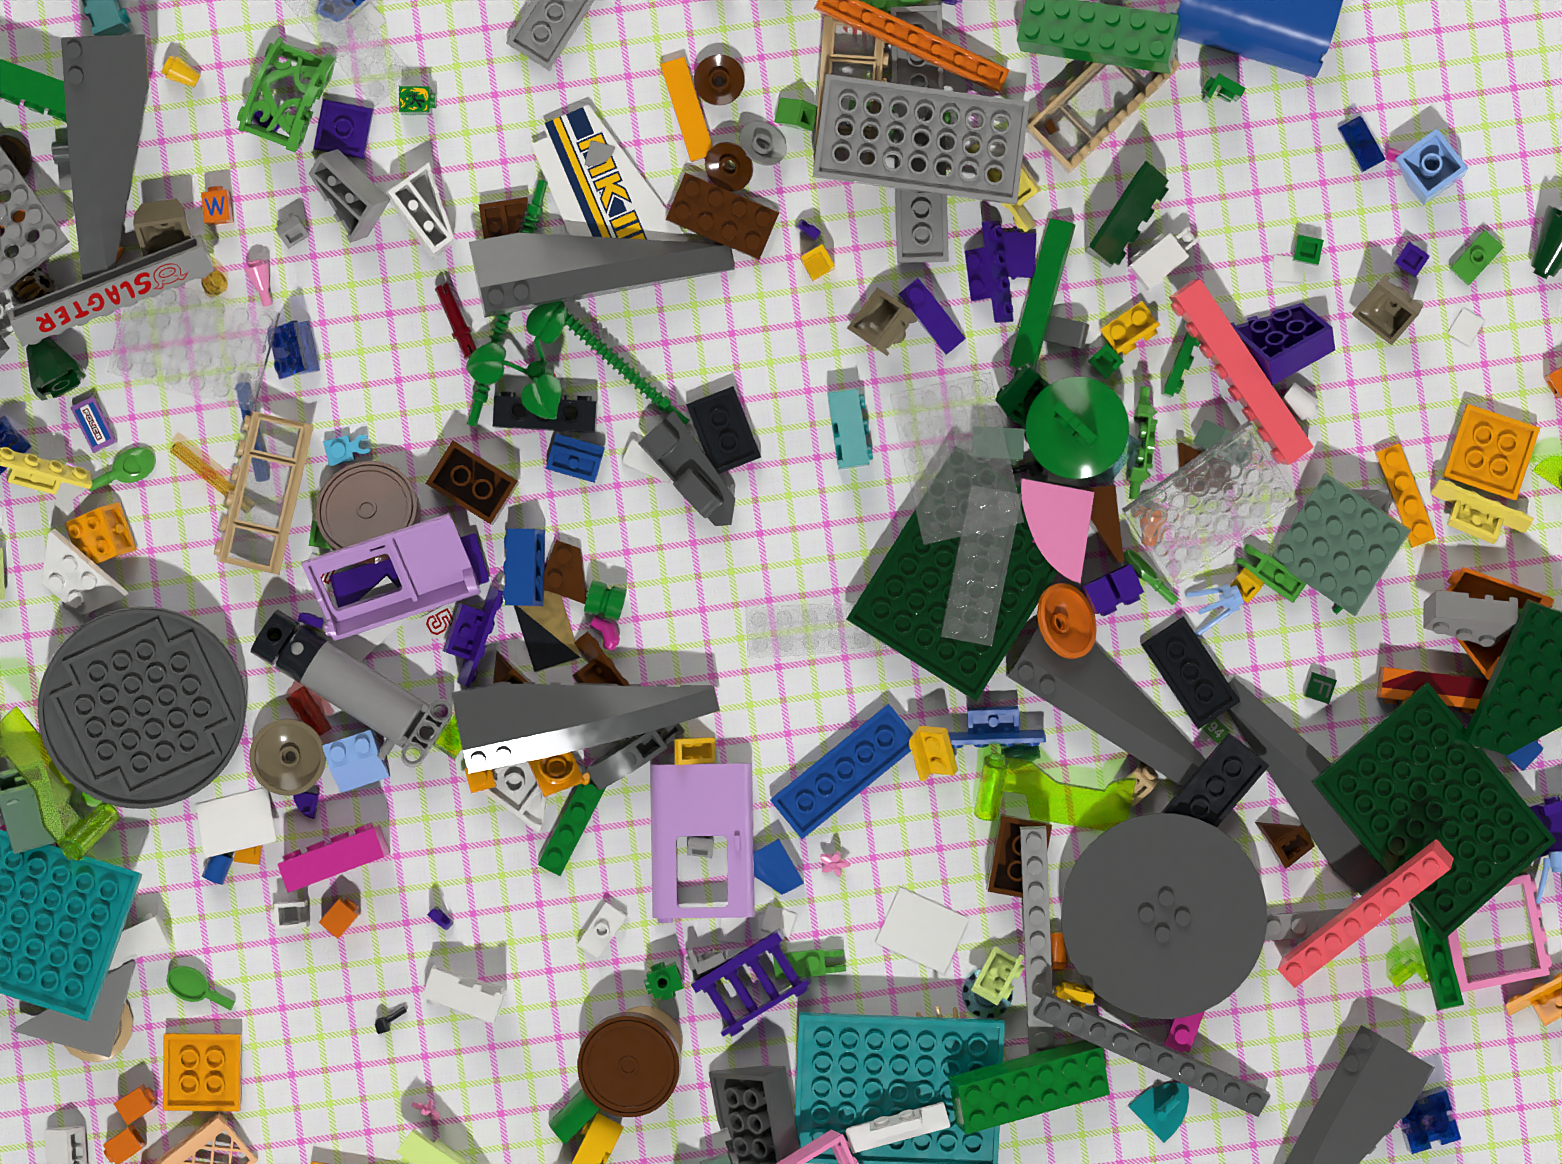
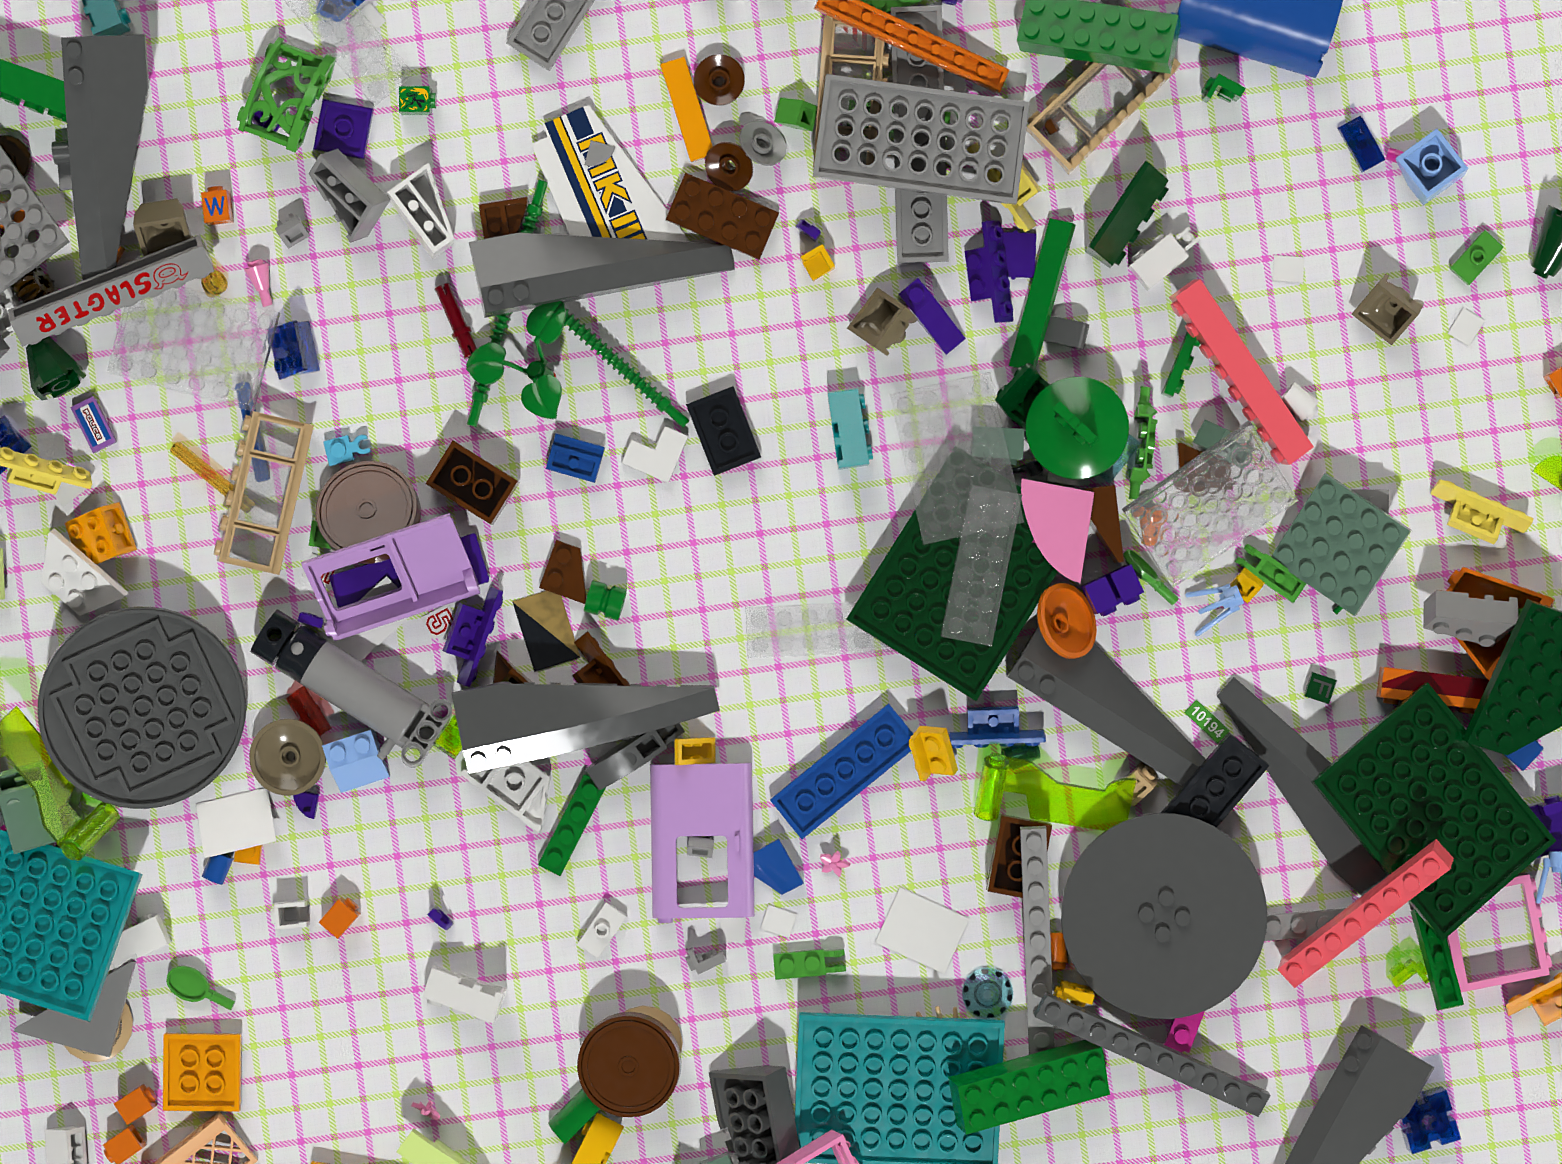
(128, 468): bright green piece -> none
(179, 71): yellow cone -> none
(334, 858): dark pink brick -> none
(382, 1023): black hand -> none
(480, 780): light orange plate -> none
(524, 567): blue brick -> none
(557, 773): light orange hat -> none
(584, 422): black brick -> none
(609, 632): dark pink arm -> none
(670, 973): green brick -> none
(690, 469): dark grey panel -> none
(729, 971): dark purple fence -> none
(897, 1127): white bracket -> none
(997, 974): yellowish green bracket -> none
(1106, 361): green plate -> none
(1130, 328): yellow bracket -> none
(1162, 1108): teal shield -> none
(1190, 673): black tile -> none
(1286, 340): dark purple wedge -> none
(1286, 841): reddish brown slope -> none
(1308, 250): green plate -> none
(1405, 494): light orange plate -> none
(1411, 259): dark purple plate -> none
(1491, 452): light orange plate -> none

